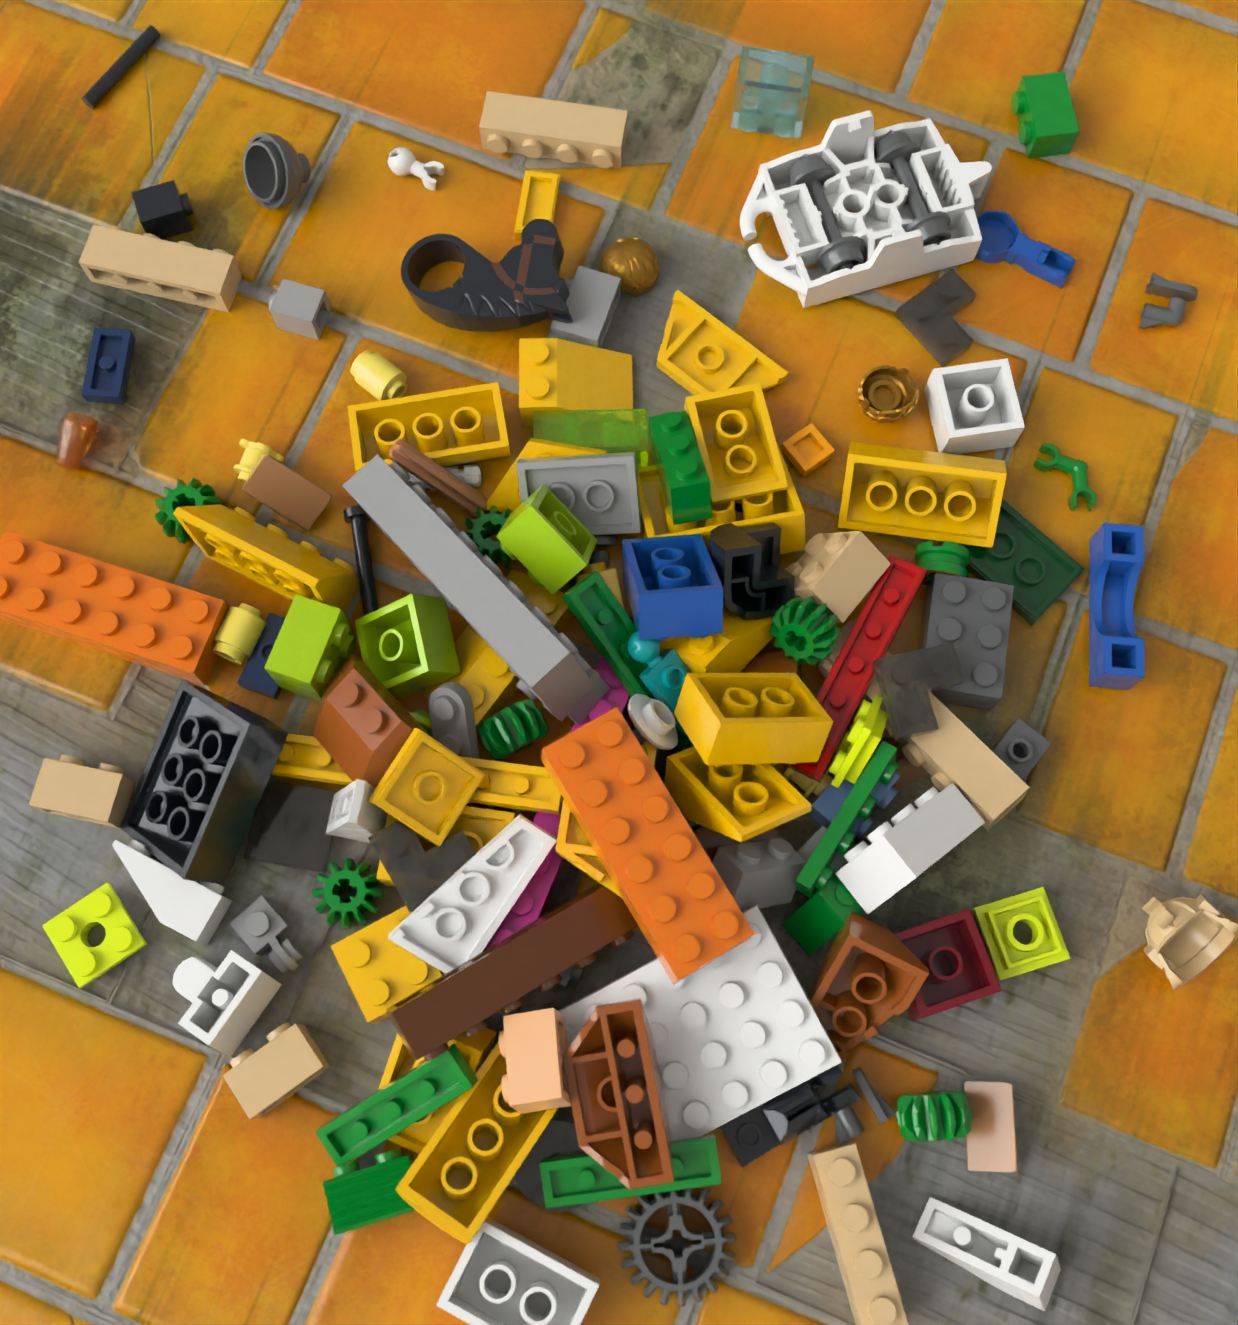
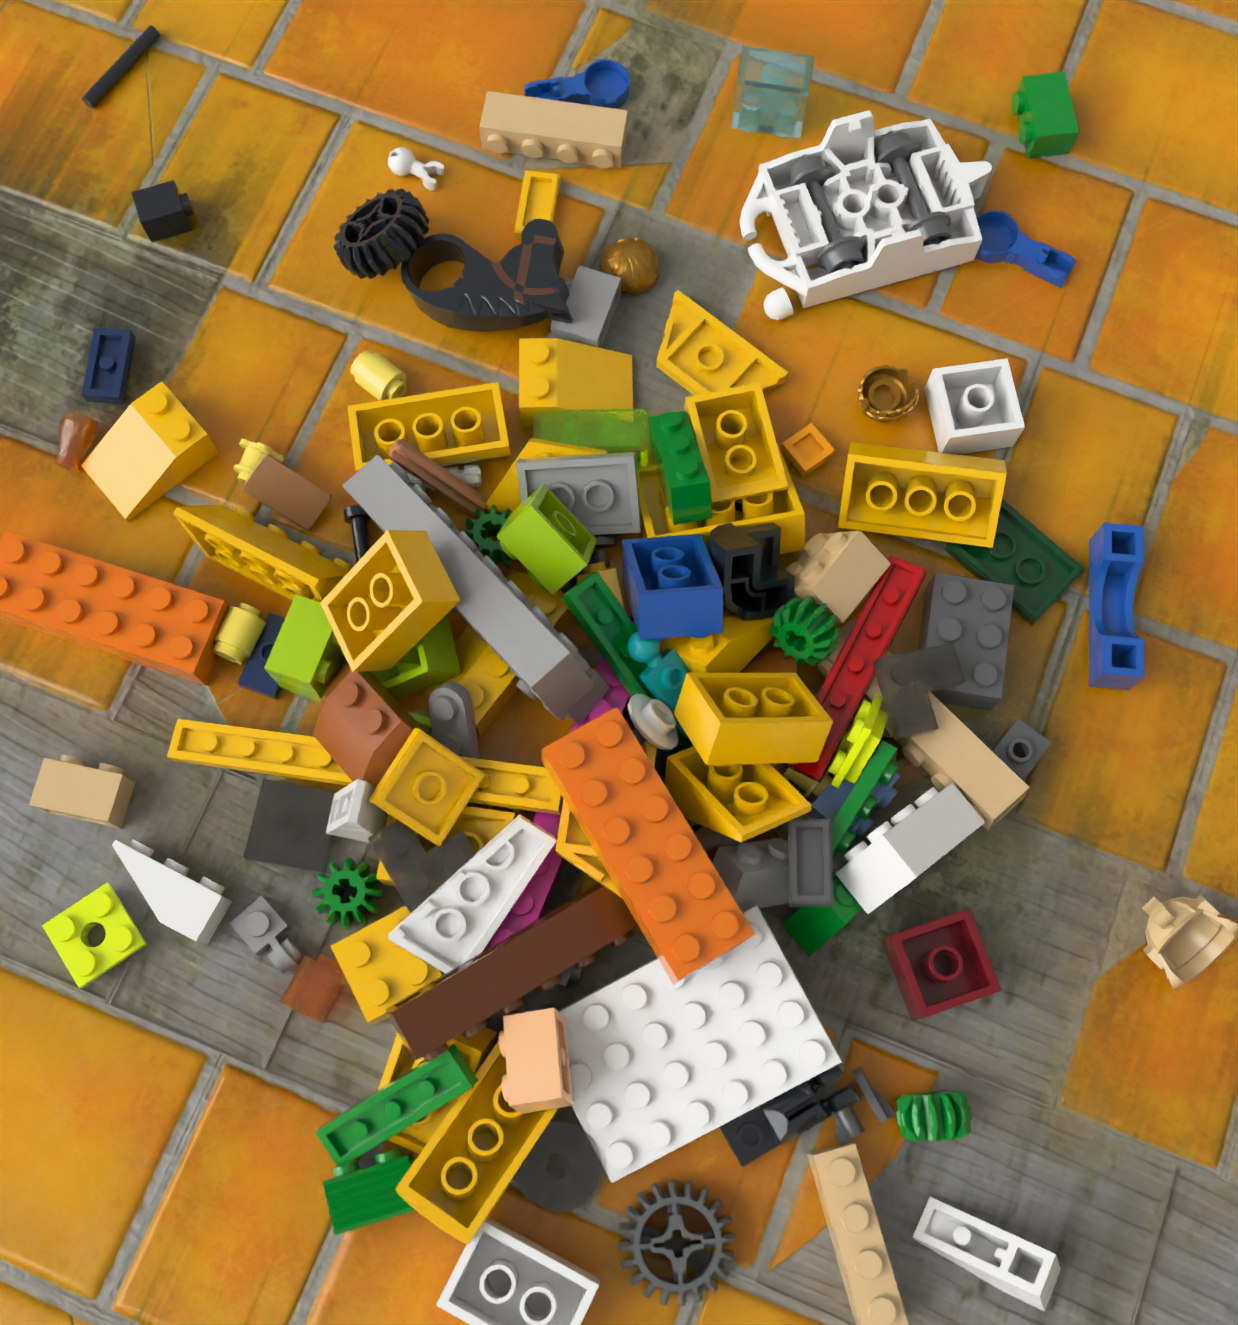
(148, 451): none -> yellow slope
(161, 267): tan brick -> none
(184, 495): green gear -> none
(203, 783): black slope -> none
(223, 999): white brick -> none
(274, 170): dark grey piece -> none
(275, 1070): tan brick -> none
(300, 309): light grey brick -> none
(315, 987): none -> clear orange brick
(381, 233): none -> black gear
(389, 600): none -> yellow brick
(513, 729): green gear -> none
(583, 1180): green plate -> none
(601, 85): none -> blue piece
(620, 1095): dark orange wedge -> none
(778, 305): none -> white hinge
(810, 863): none -> dark grey tile
(864, 982): dark orange wedge -> none
(931, 313): clear smoke plate -> none
(944, 559): green wheel -> none
(992, 1134): slope -> none
(1005, 952): neon yellow piece -> none
(1076, 468): green arm -> none
(1173, 315): dark grey piece -> none

